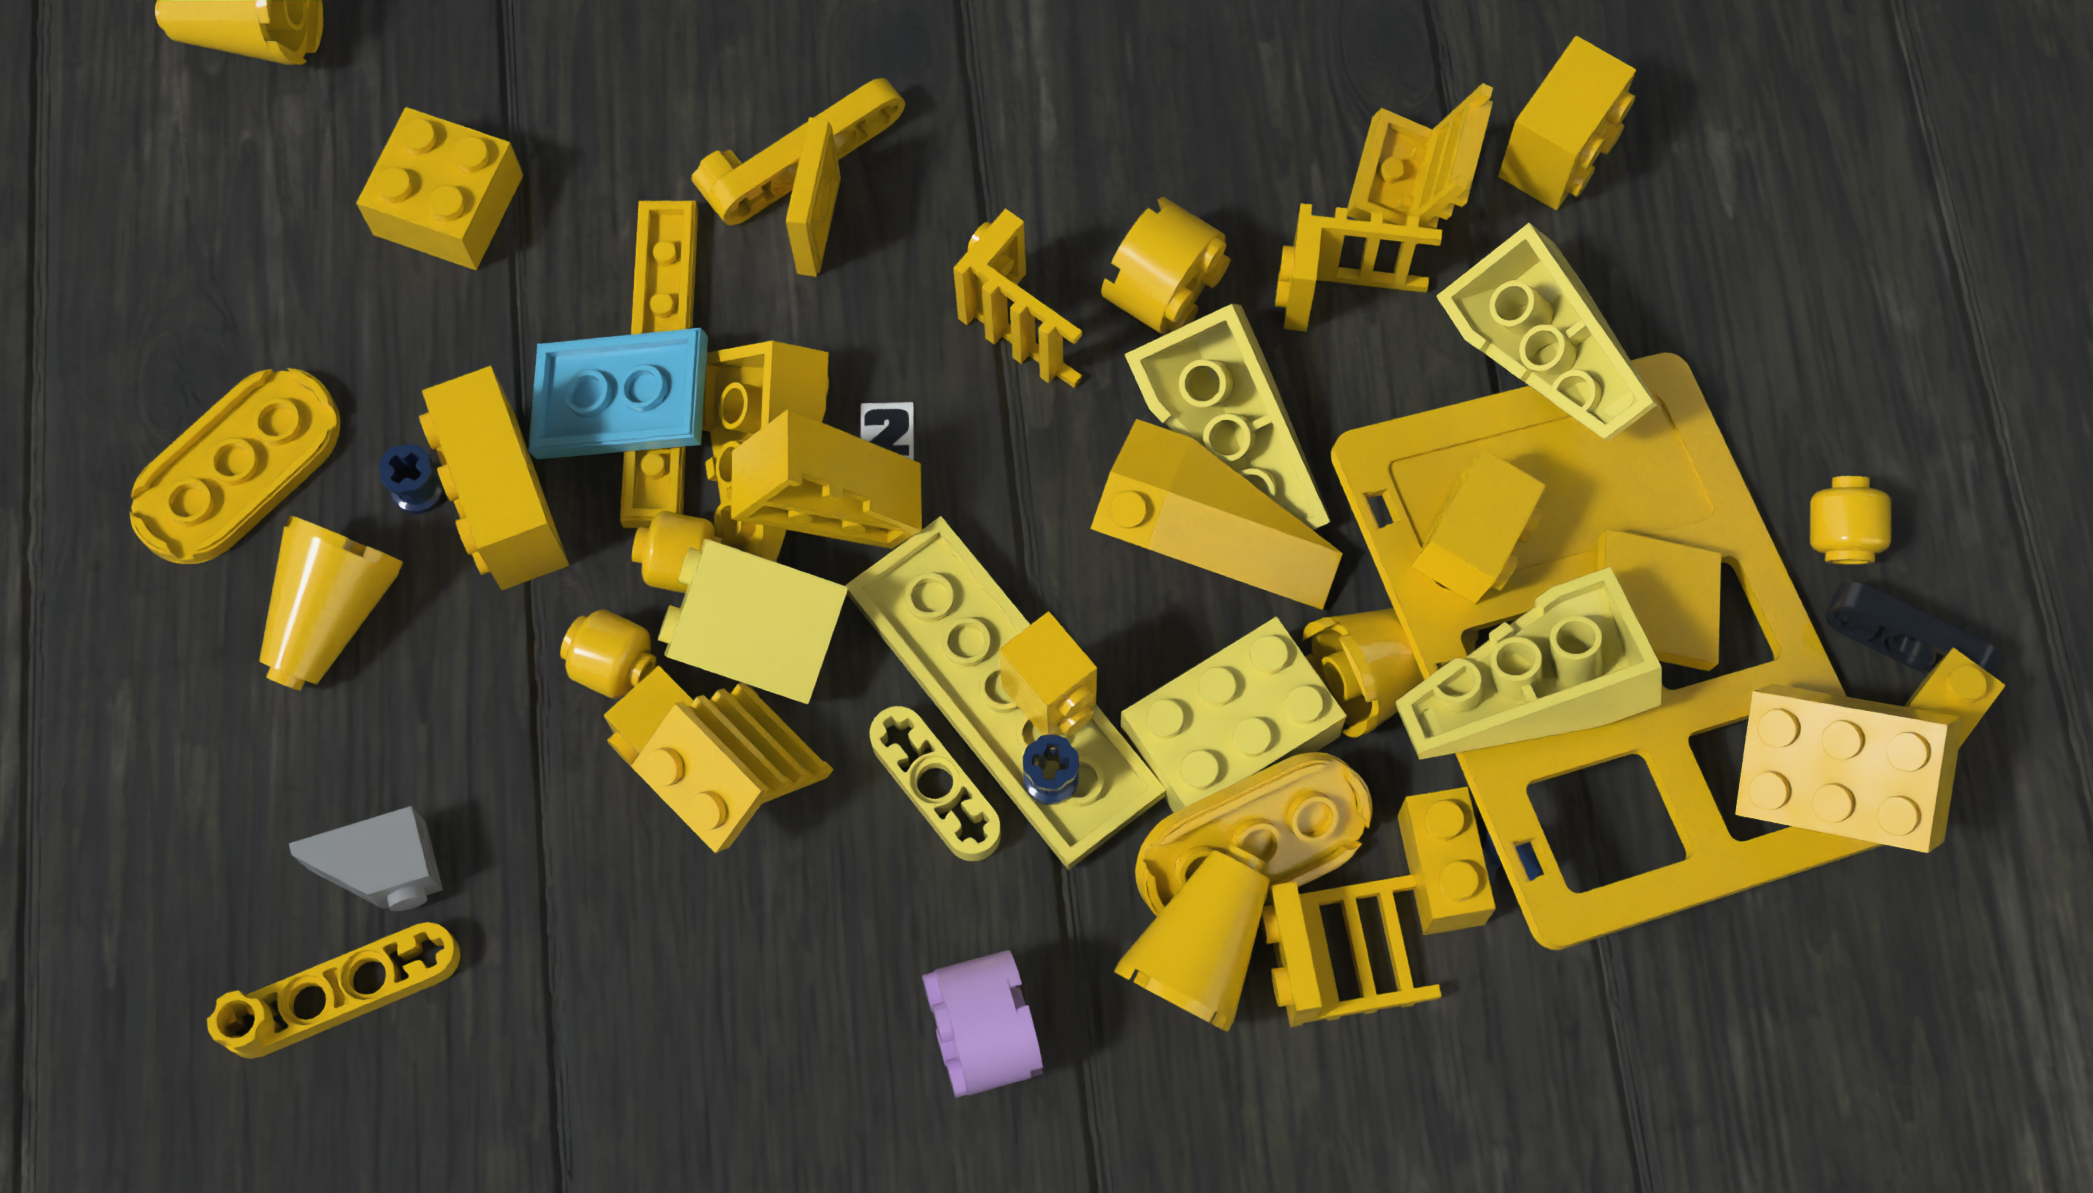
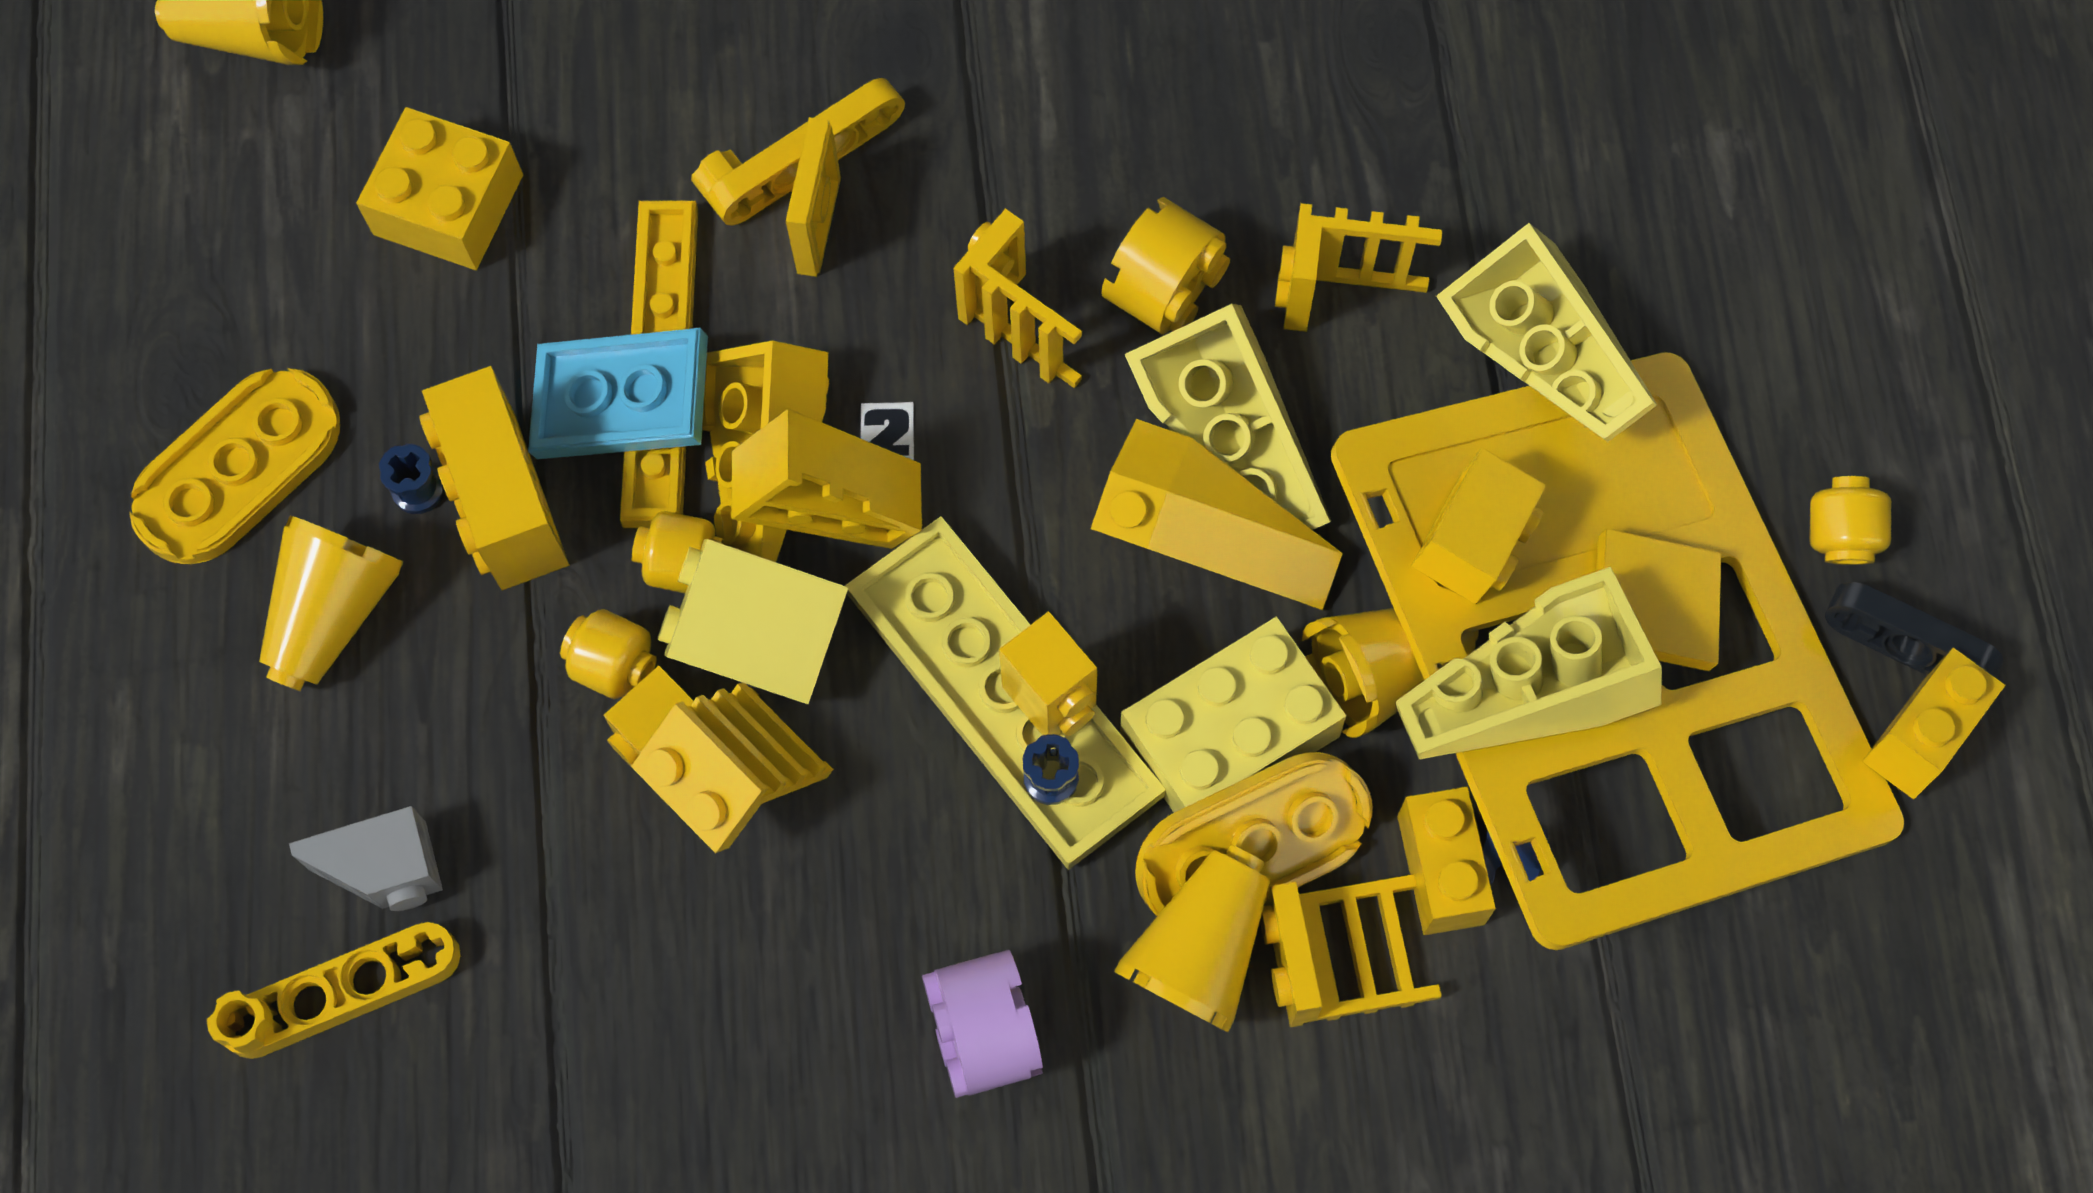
(921, 738): light yellow beam -> none
(1420, 168): yellow plate -> none
(1568, 124): yellow brick -> none
(1849, 767): yellow brick -> none

